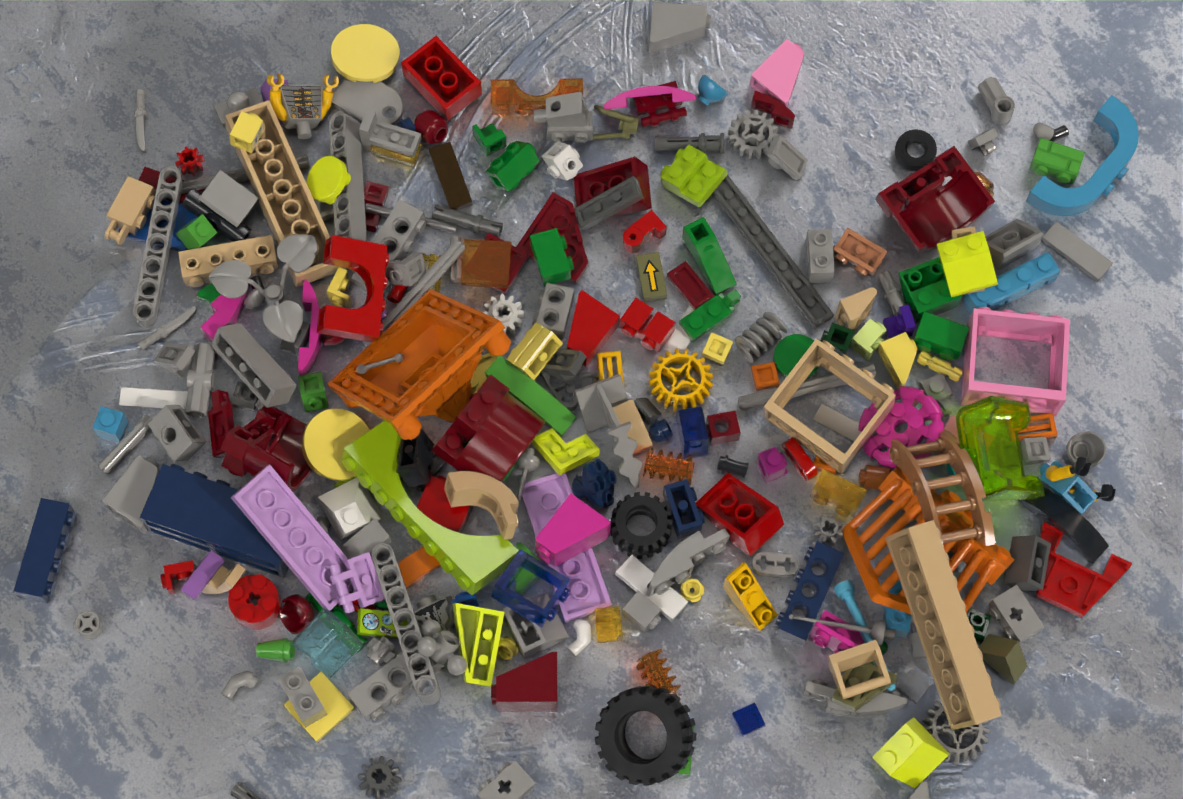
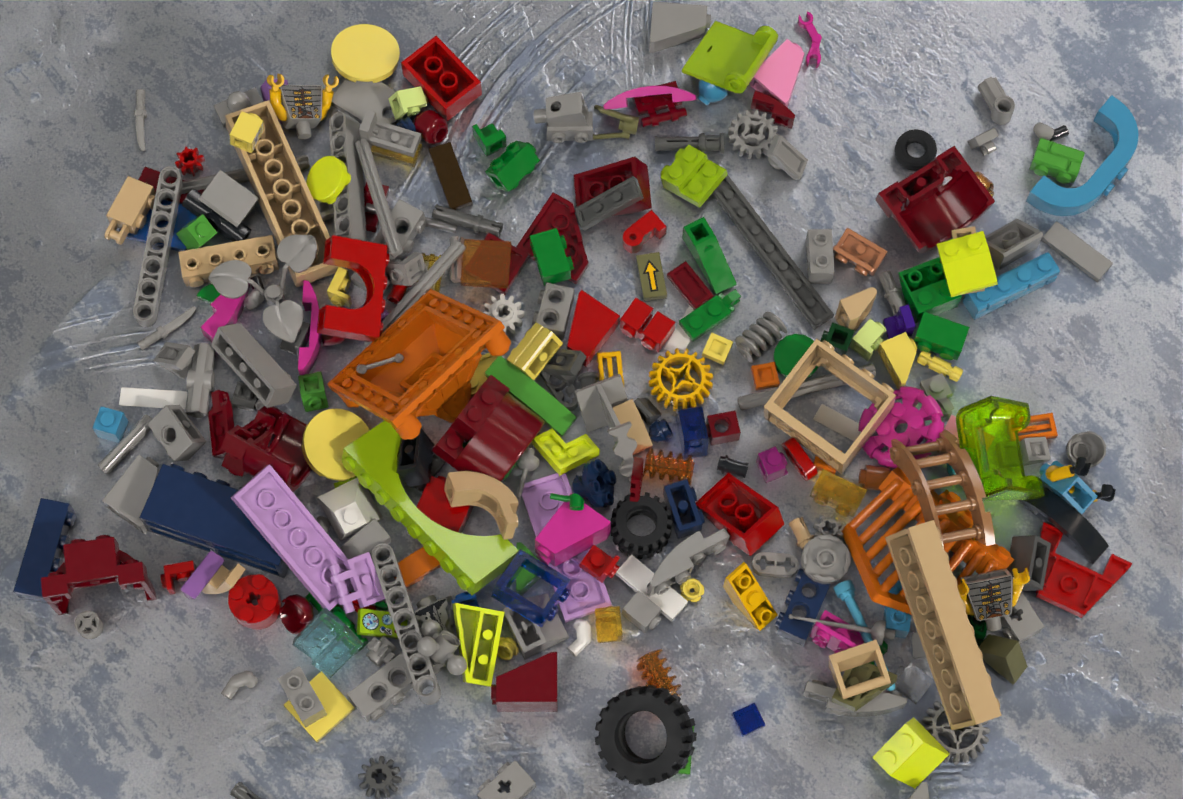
(91, 565): none -> dark red piece
(276, 650): bright green cone -> none
(378, 198): none -> light grey axle
(407, 101): none -> yellowish green brick
(510, 99): clear orange arch -> none
(562, 161): white brick -> none
(576, 502): none -> green hand
(599, 564): none -> red bracket
(636, 479): none -> dark red tile
(730, 56): none -> lime door
(801, 532): none -> tan pin
(816, 38): none -> dark pink piece
(825, 559): none -> light grey tile
(992, 594): none -> torso
(1022, 327): bright pink window -> none

